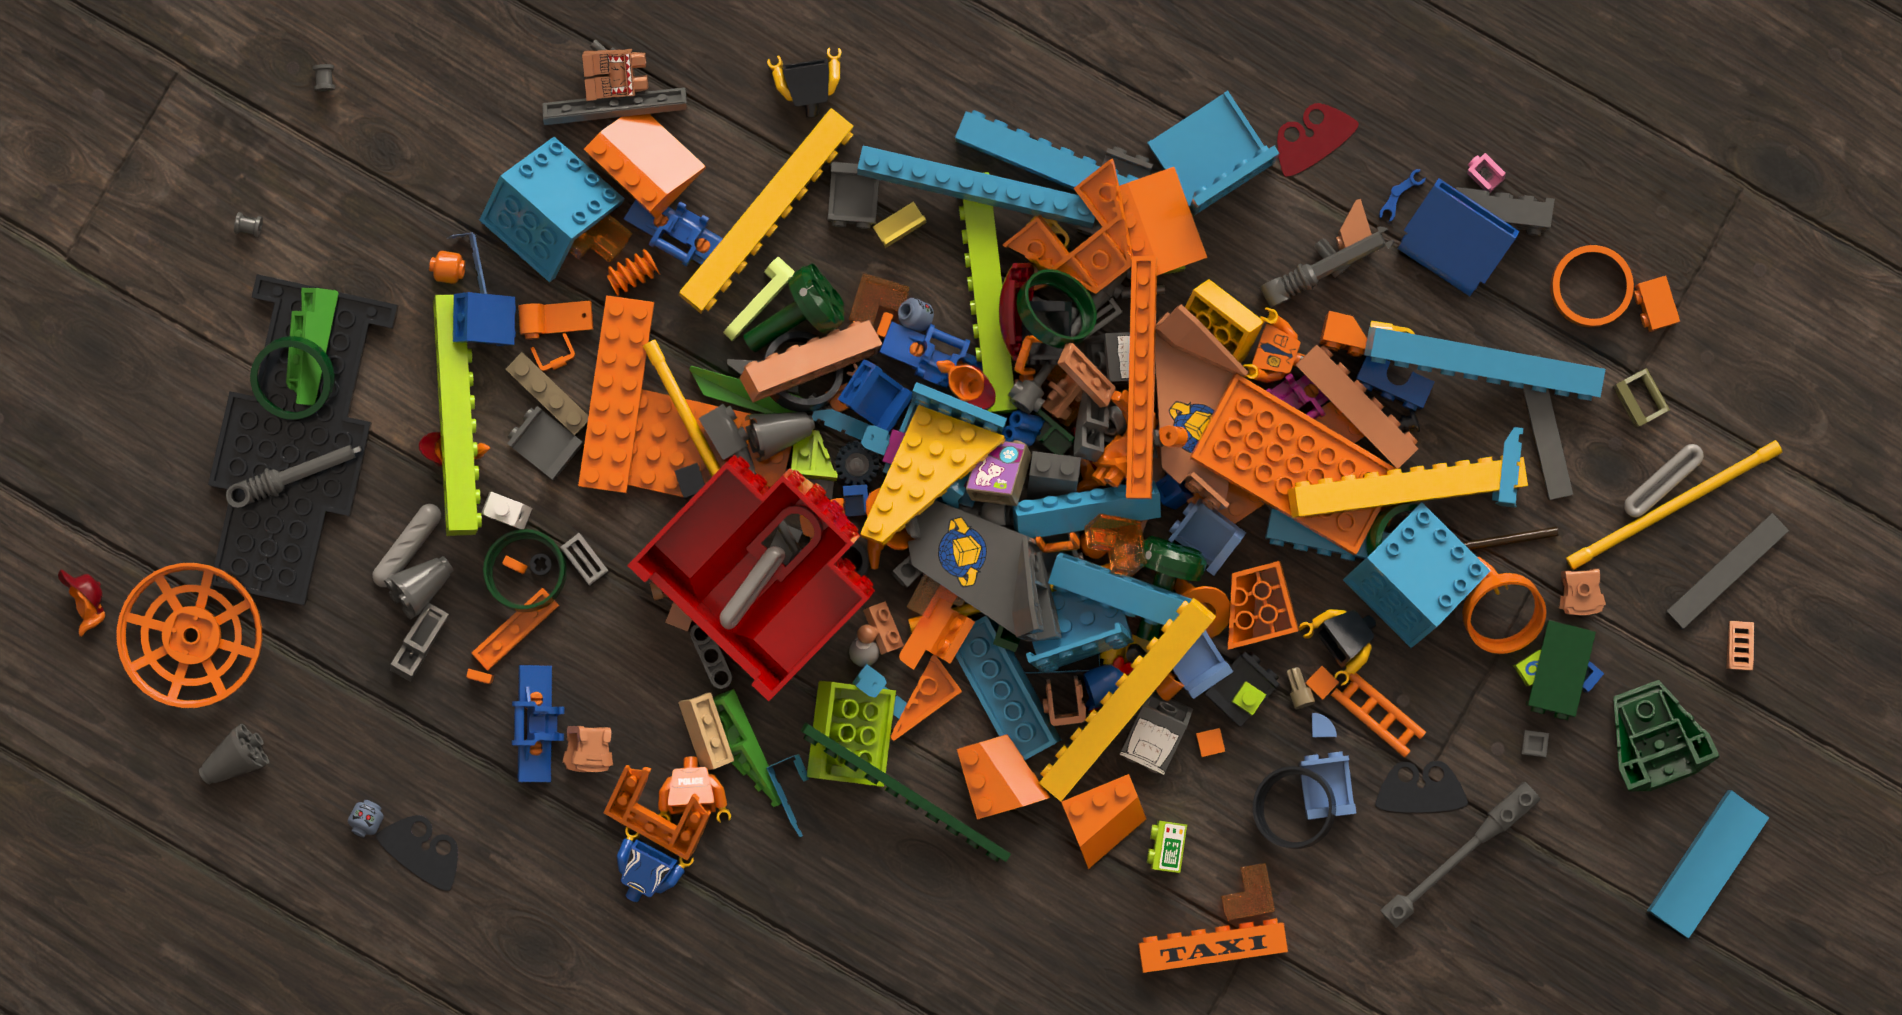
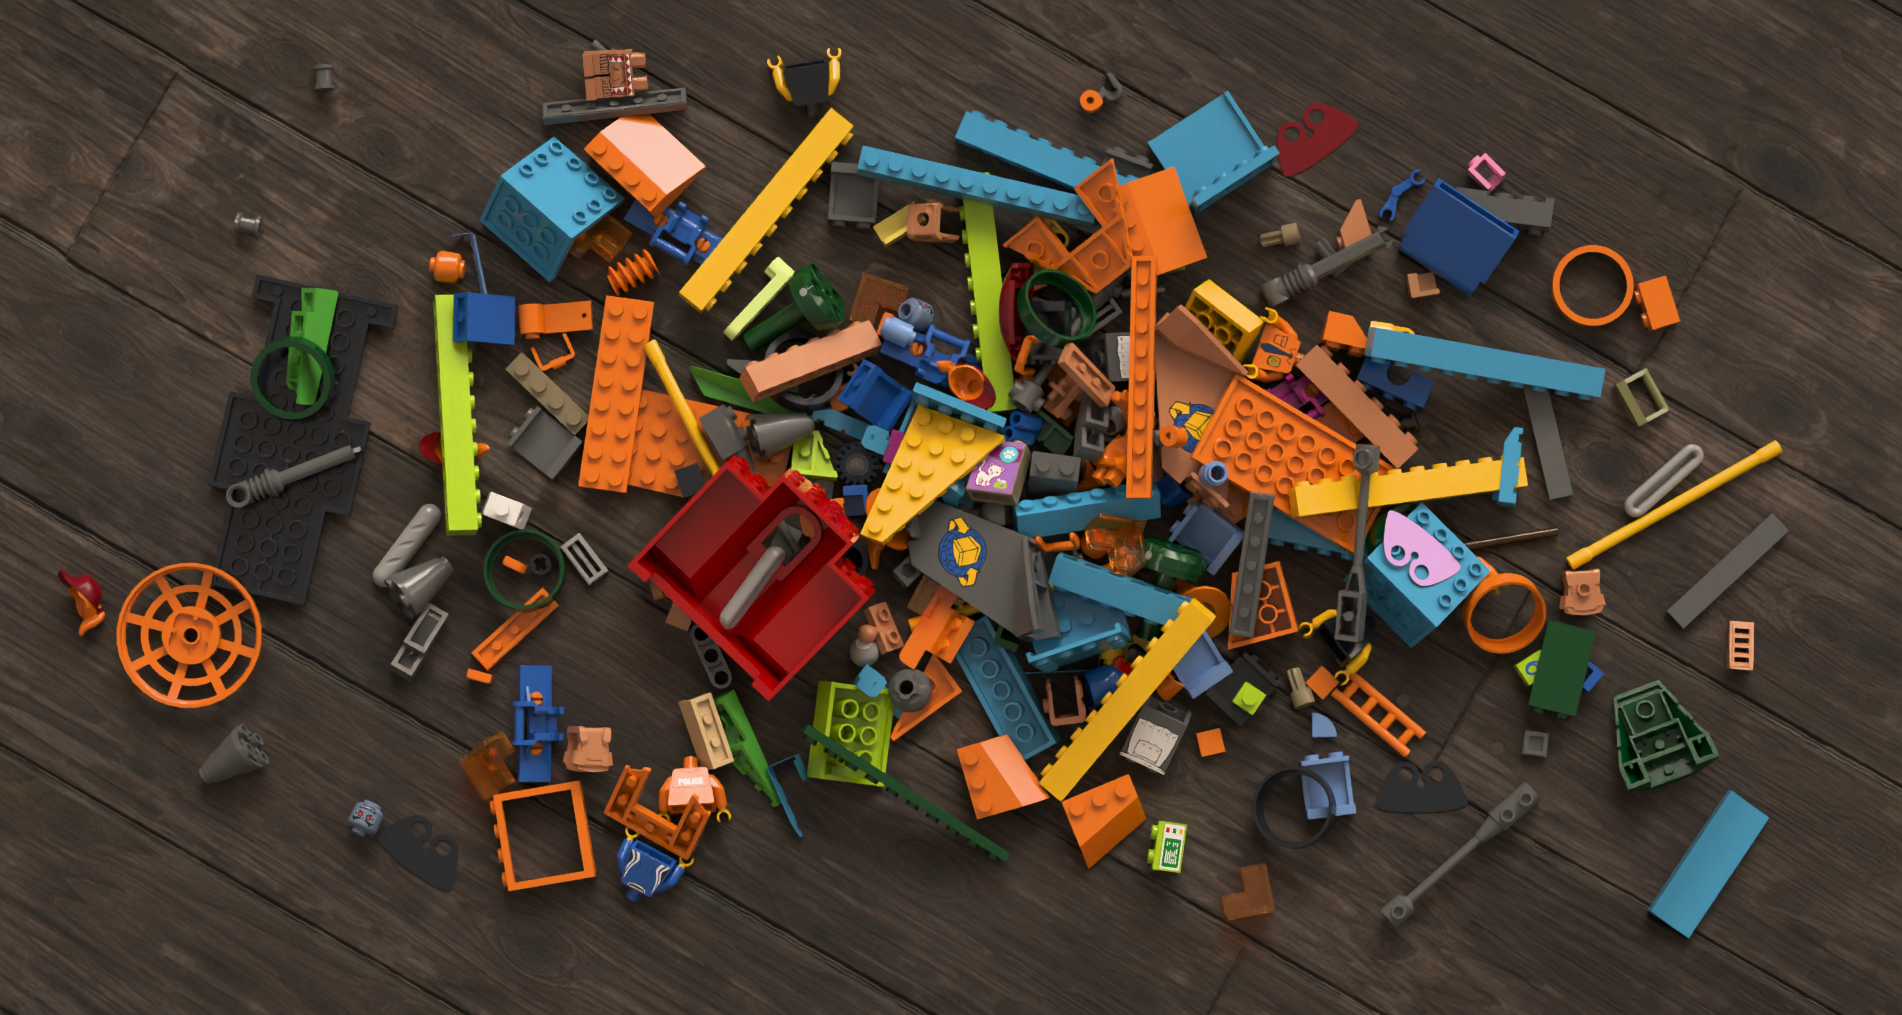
(486, 766): none -> clear orange panel
(501, 833): none -> orange window
(897, 331): none -> medium blue brick
(917, 698): none -> dark grey piece
(930, 232): none -> nougat piece
(1092, 101): none -> leg
(1213, 946): orange brick -> none
(1219, 470): none -> medium blue brick
(1252, 564): none -> dark grey tile
(1288, 234): none -> dark tan piece
(1353, 599): none -> dark grey bar
(1421, 286): none -> medium nougat panel
(1431, 553): none -> lavender piece

